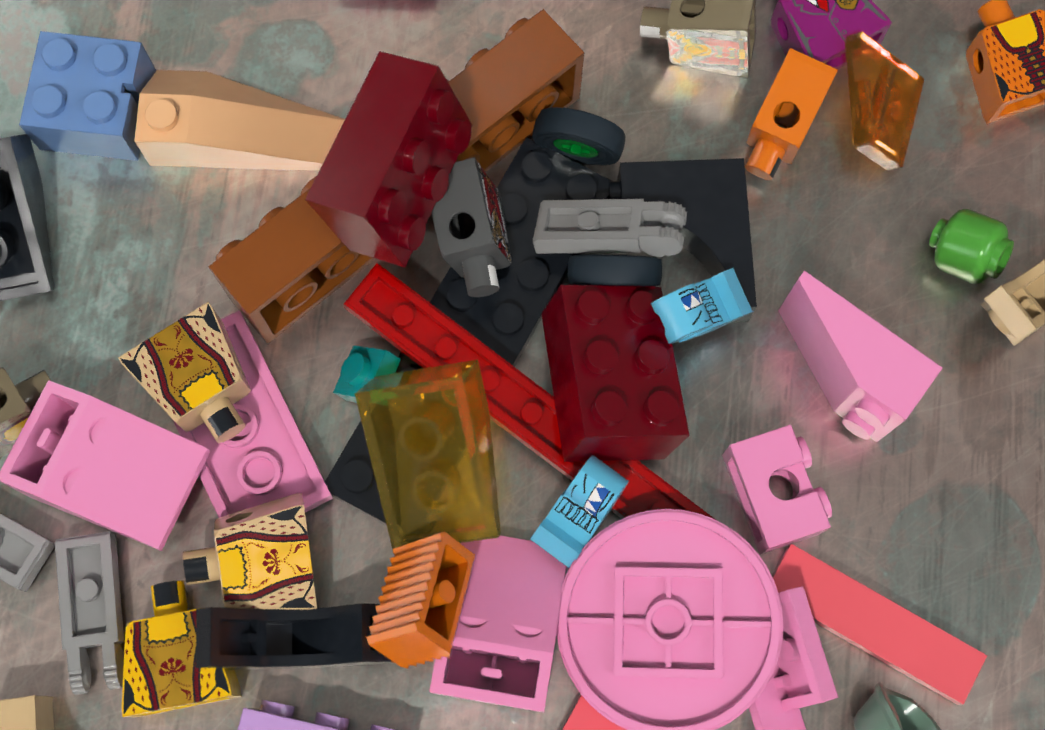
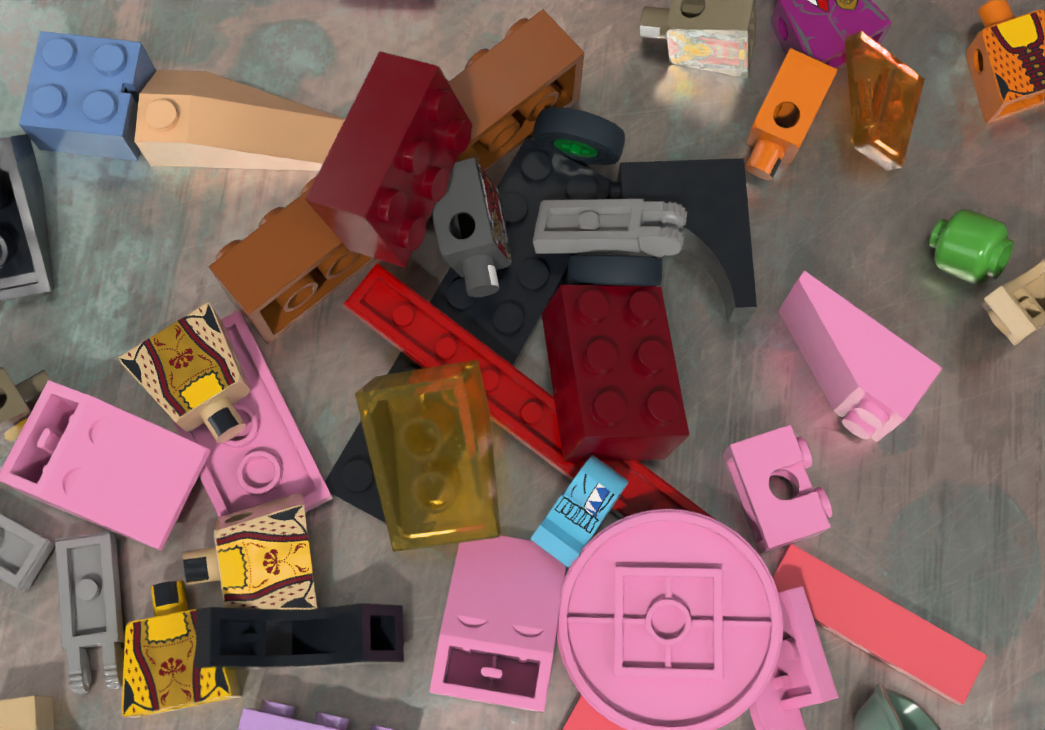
(361, 367): teal plate -> none
(421, 600): orange brick -> none
(702, 307): medium azure leg -> none

